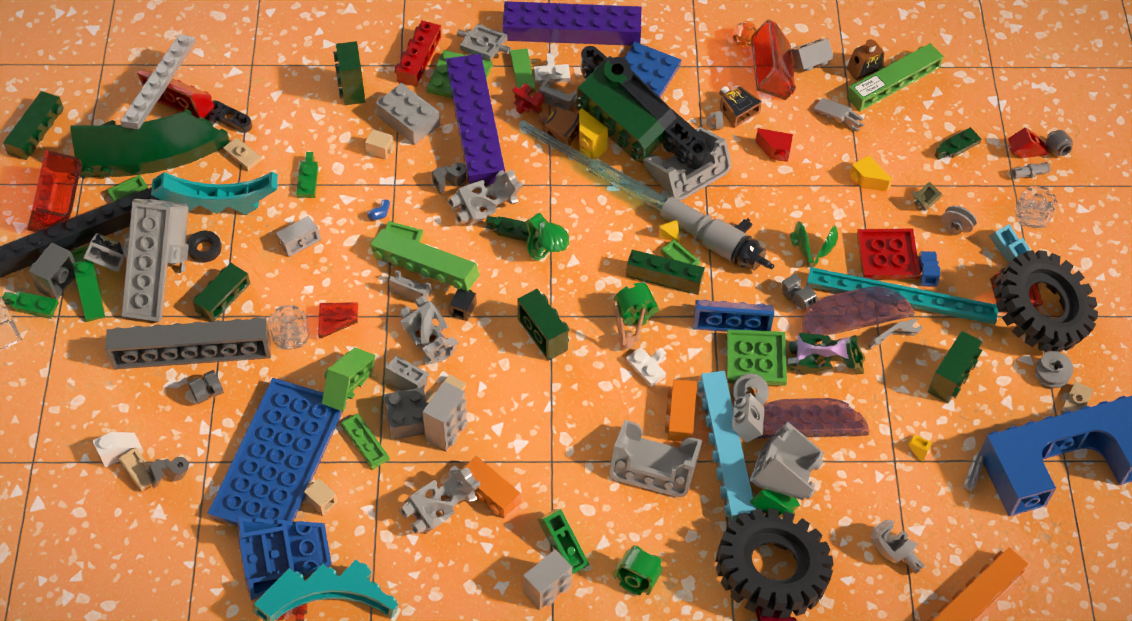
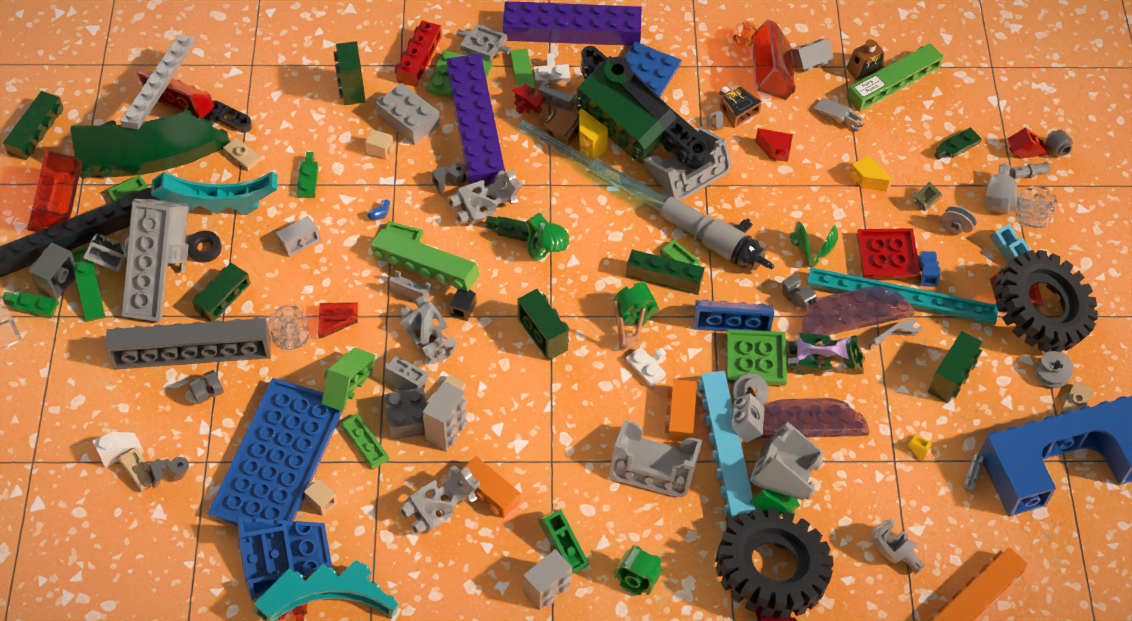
(669, 231): yellow slope -> none
(1002, 191): none -> light grey piece

